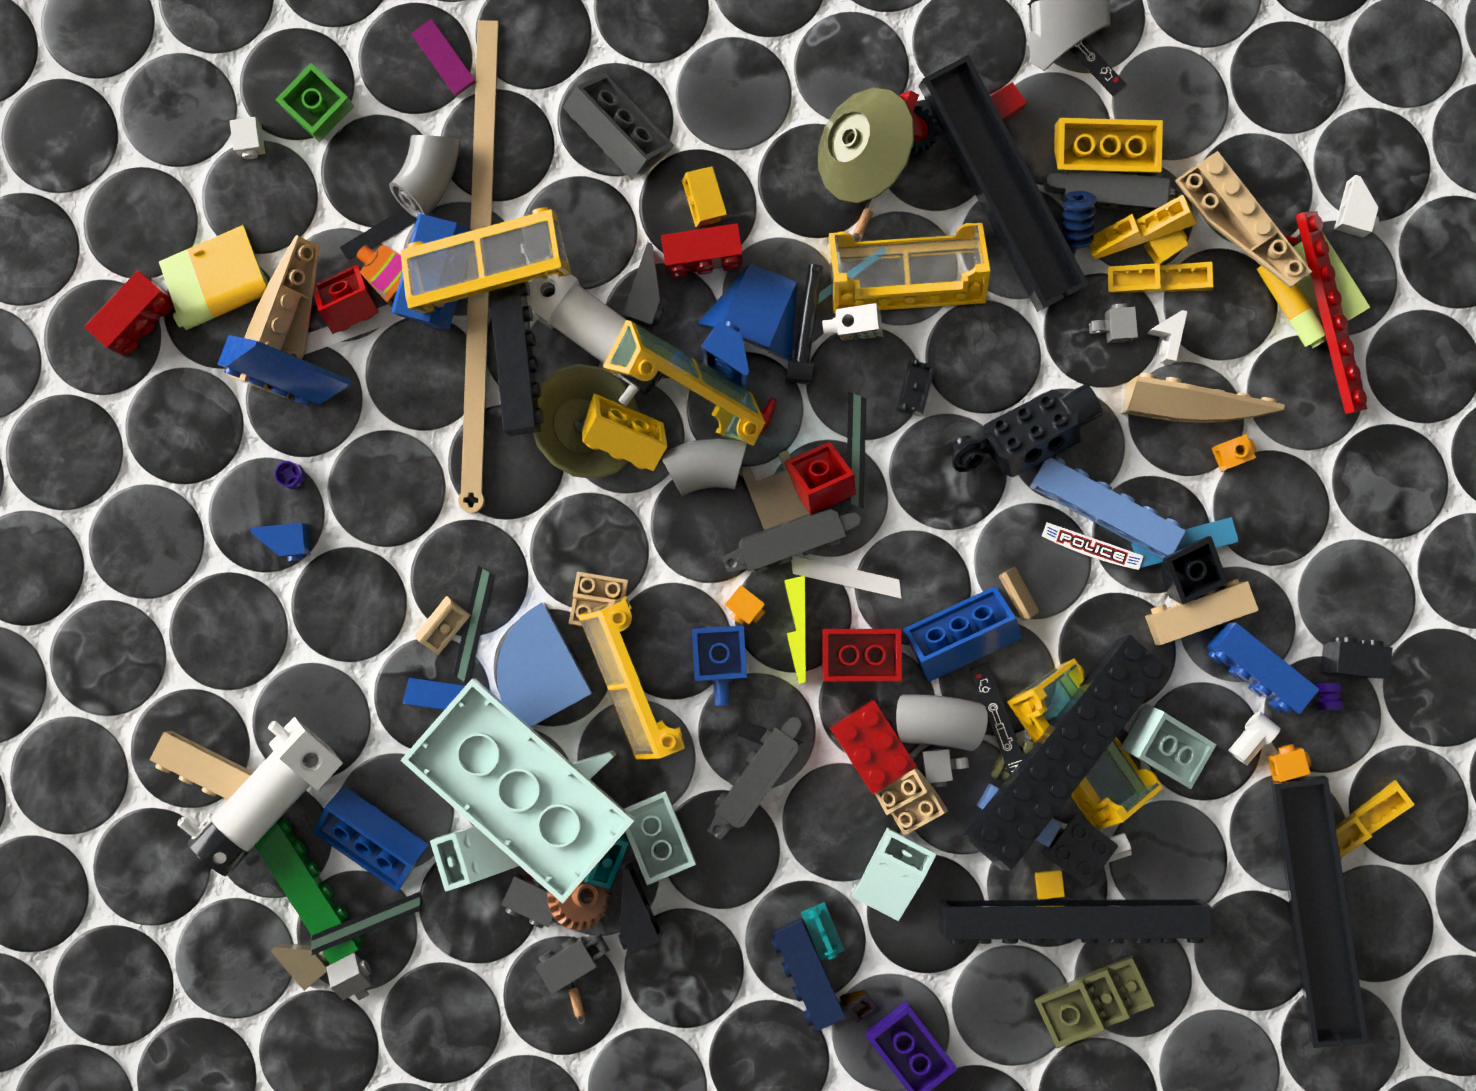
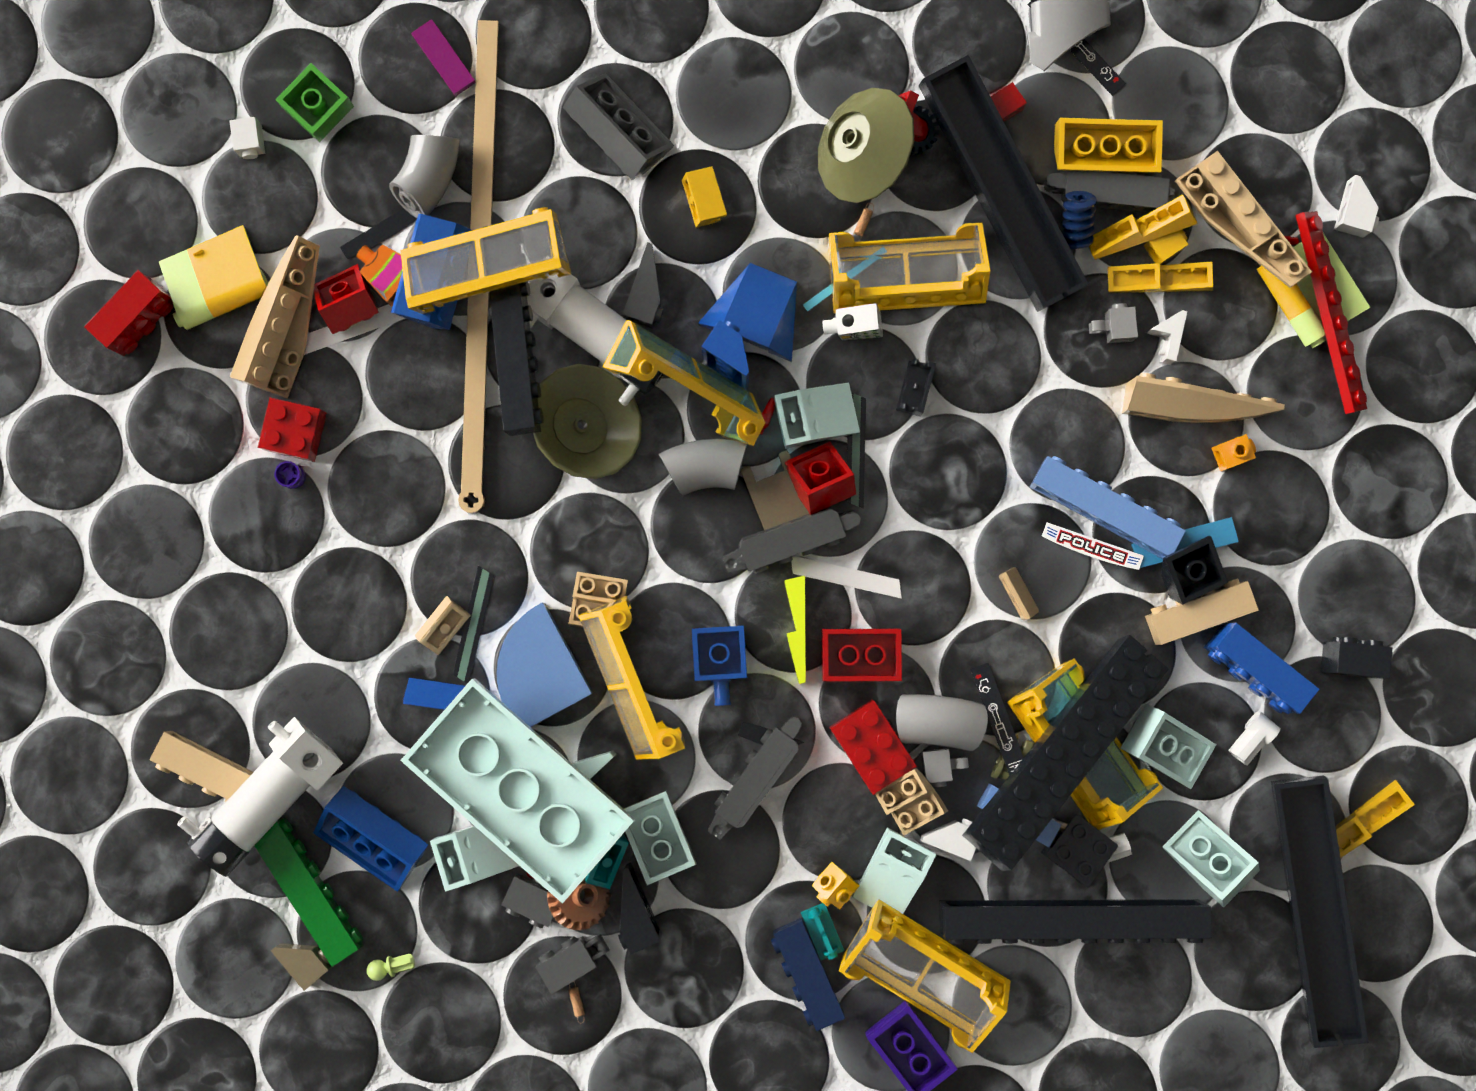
(280, 371): blue slope -> none
(285, 540): blue slope -> none
(292, 429): none -> red brick
(349, 977): light grey brick -> none
(365, 923): sticker -> none
(378, 969): none -> yellowish green axle
(624, 433): yellow slope -> none
(702, 250): red brick -> none
(745, 606): light orange brick -> none
(800, 368): black piece -> none
(816, 414): none -> light aqua slope
(834, 886): none -> yellow brick
(858, 1004): dark brown slope -> none
(928, 974): none -> windscreen
(950, 839): none -> white slope
(962, 633): blue slope -> none
(1029, 432): black brick -> none
(1049, 884): yellow tile -> none
(1094, 1001): olive slope -> none
(1211, 858): none -> light aqua slope
(1289, 763): light orange brick -> none
(1330, 696): dark purple wheel -> none

